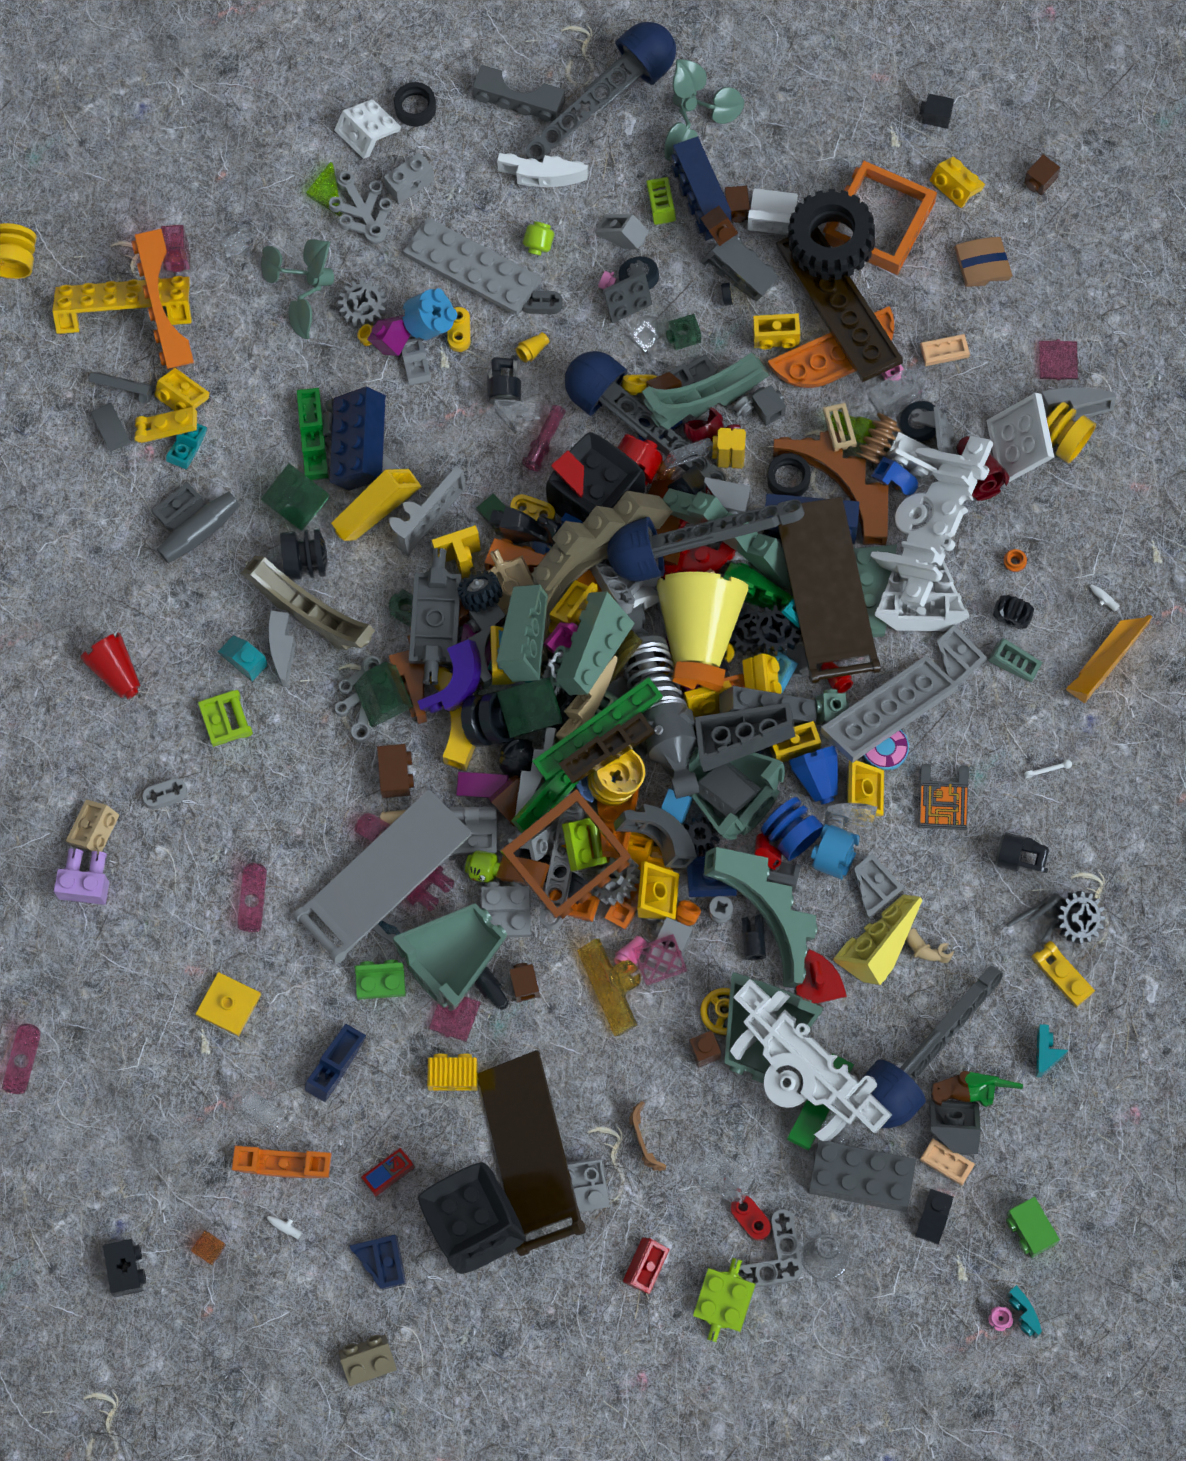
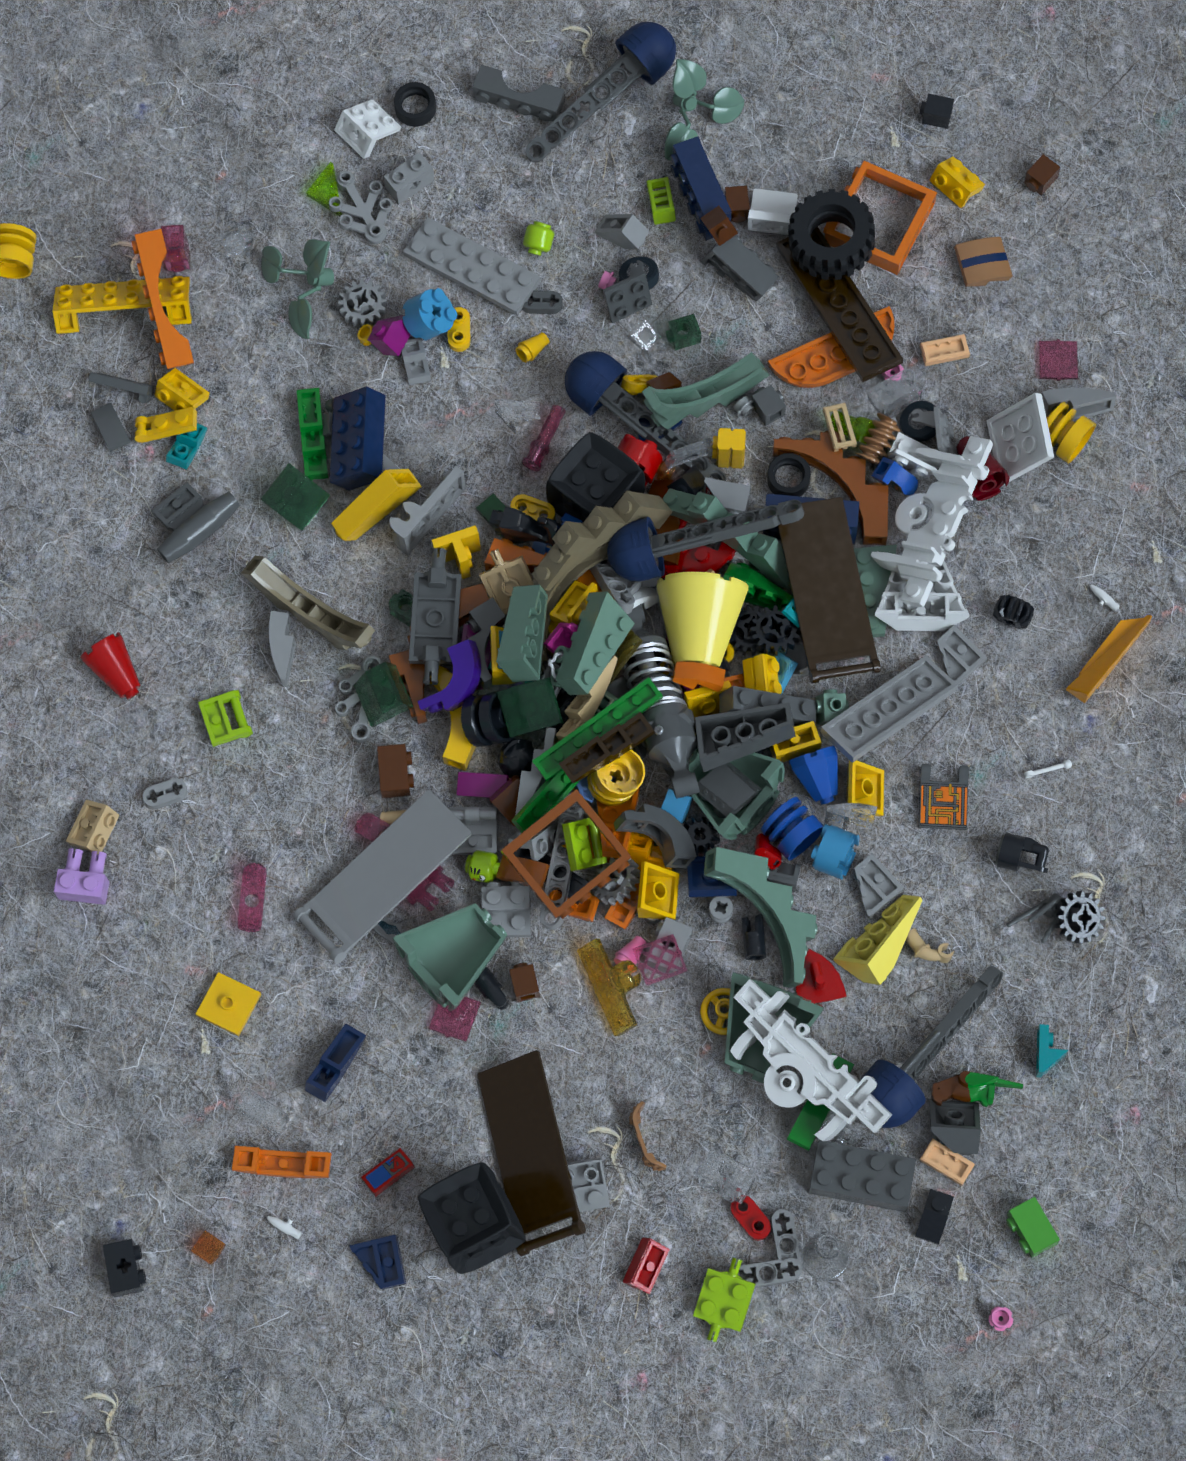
(25, 1043): clear pink piece -> none
(243, 657): teal slope -> none
(303, 554): black wheel -> none
(367, 1359): dark tan bracket -> none
(380, 980): bright green bracket -> none
(452, 1073): yellow brick -> none
(480, 591): black wheel -> none
(503, 386): black piece -> none
(550, 173): white slope -> none
(570, 471): red tile -> none
(687, 912): orange tile -> none
(695, 371): dark grey slope -> none
(699, 429): dark red hair -> none
(705, 1049): reddish brown brick -> none
(726, 294): black tile -> none
(776, 331): yellow brick -> none
(841, 684): red cone -> none
(889, 753): tile -> none
(1015, 554): orange plate -> none
(1018, 653): sand green slope -> none
(1029, 1320): teal slope -> none
(1063, 974): yellow plate -> none

